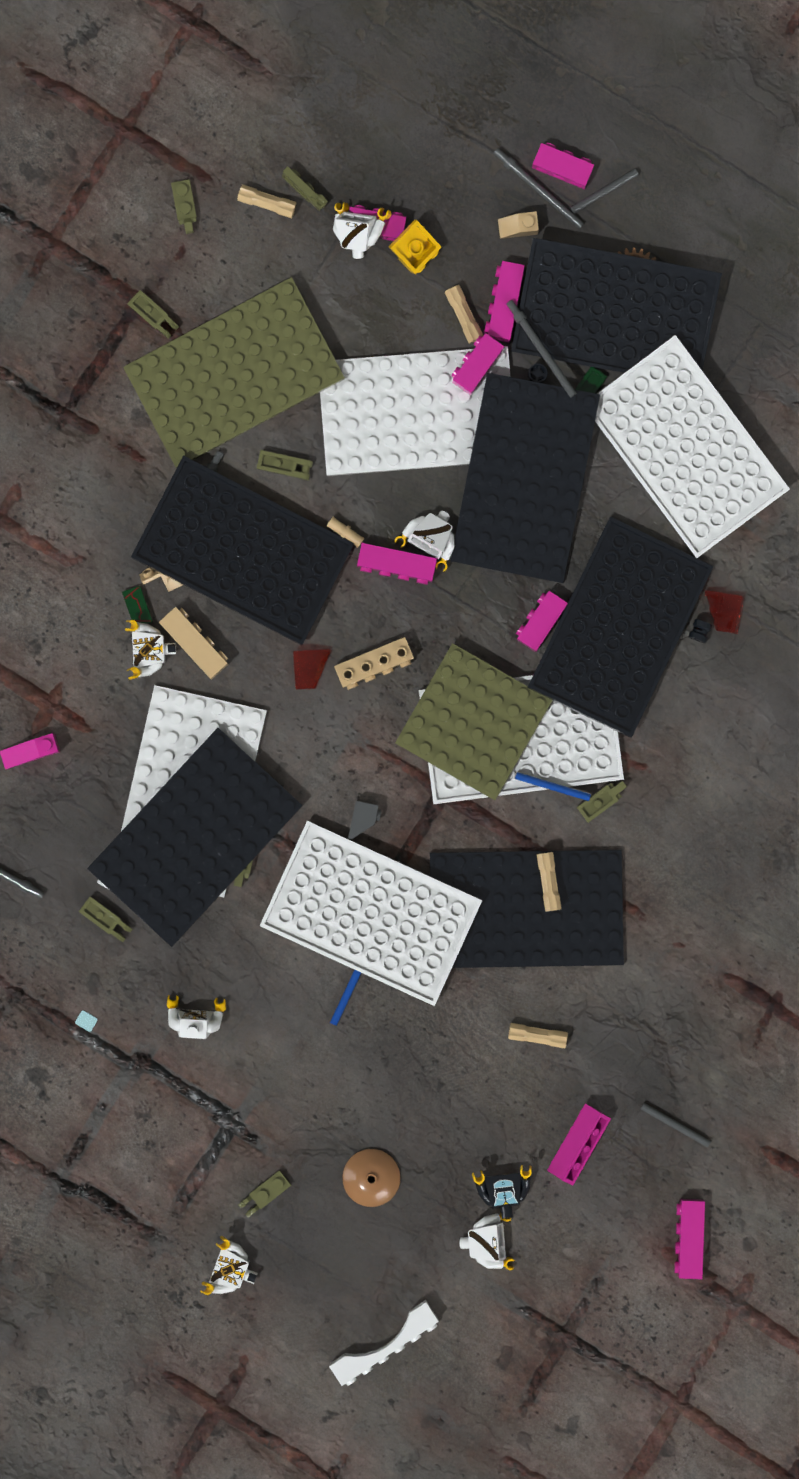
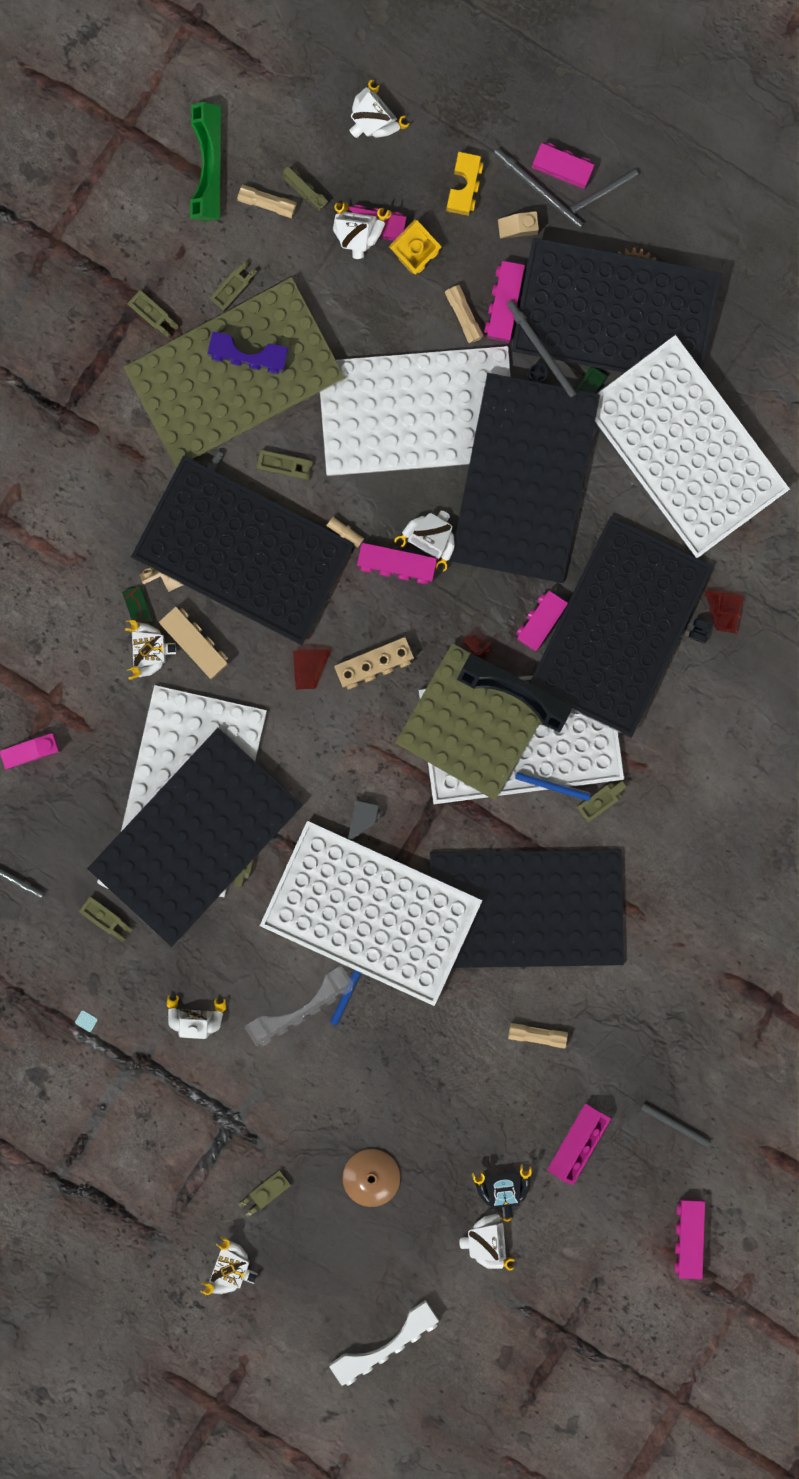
(184, 204): olive hinge -> none
(207, 126): none -> green arch
(232, 287): none -> olive hinge
(266, 1026): none -> clear arch
(271, 358): none -> dark purple arch
(373, 115): none -> white torso
(461, 200): none -> yellow arch
(473, 645): none -> clear red bracket
(477, 363): dark pink brick -> none
(548, 708): none -> black arch
(549, 884): tan axle -> none

